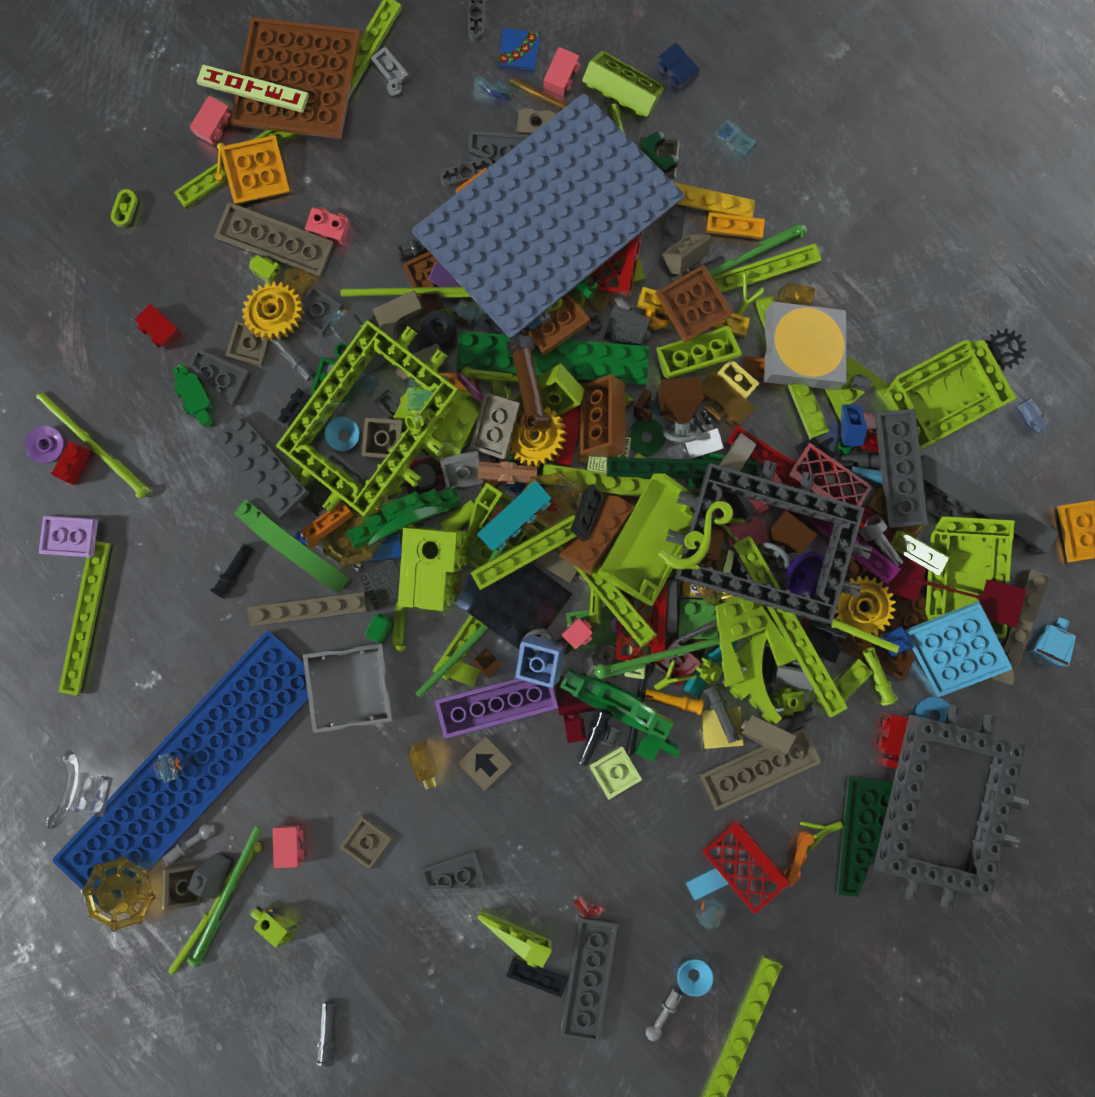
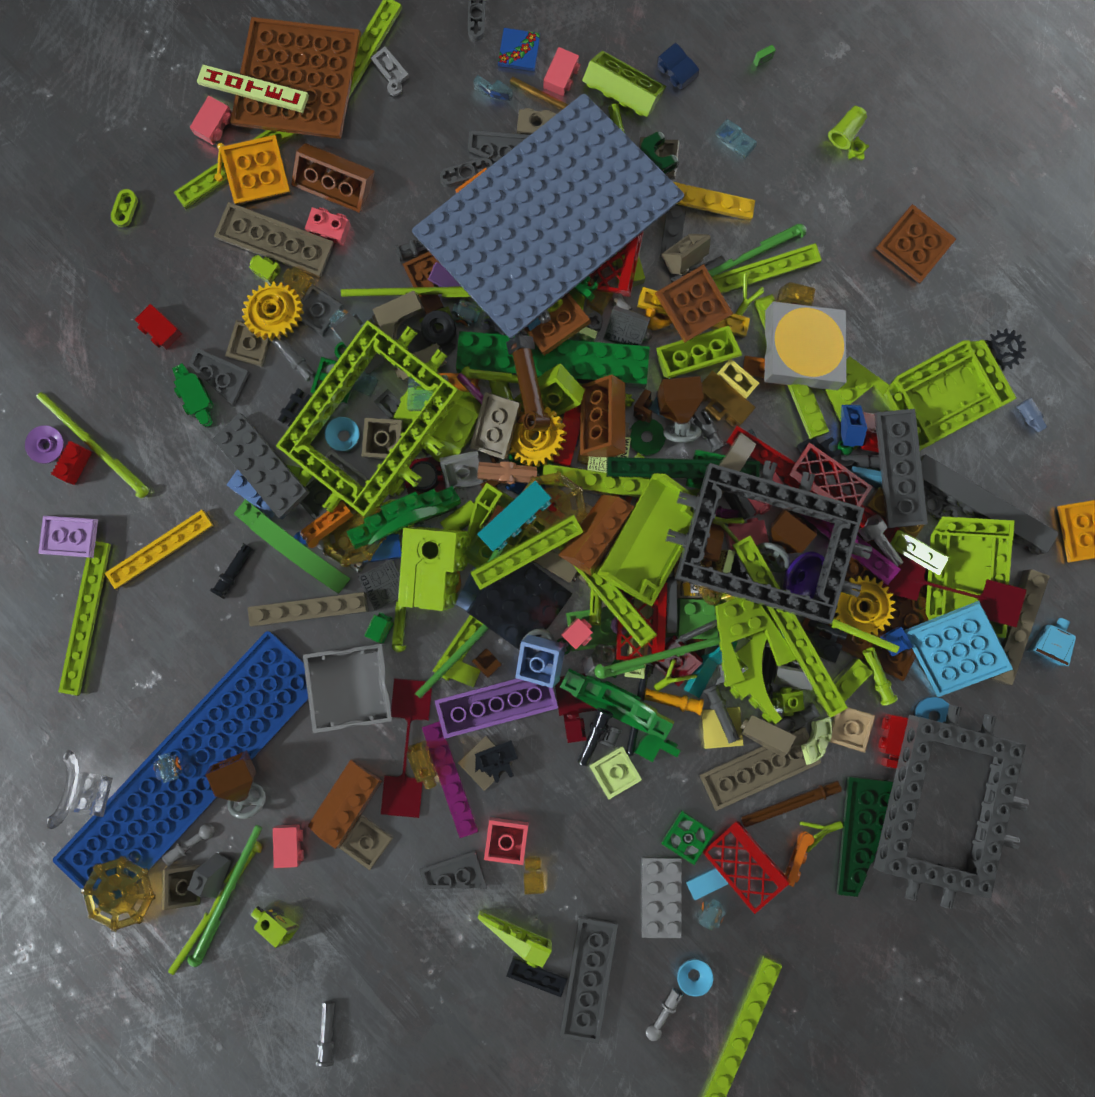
(159, 549): none -> yellow plate
(233, 780): none -> reddish brown piece
(243, 488): none -> medium blue plate
(332, 177): none -> dark orange slope
(344, 804): none -> dark orange slope
(402, 793): none -> dark red hinge
(414, 421): lime plate -> none
(450, 780): none -> magenta plate
(497, 759): none -> black plate
(506, 841): none -> coral brick
(534, 880): none -> clear yellow plate
(587, 334): none -> yellowish green plate
(587, 513): black tile -> none
(587, 911): clear red arm -> none
(661, 897): none -> light grey plate
(687, 837): none -> green piece
(691, 562): lime plant -> none
(706, 443): white sticker -> none
(709, 671): lime plate -> none
(735, 225): light orange plate -> none
(764, 55): none -> bright green tile
(791, 804): none -> reddish brown axle
(818, 741): none -> yellowish green tile
(848, 127): none -> lime plant
(852, 729): none -> tan tile
(857, 143): none -> lime plate
(860, 382): dark grey plate -> none
(916, 243): none -> dark orange plate

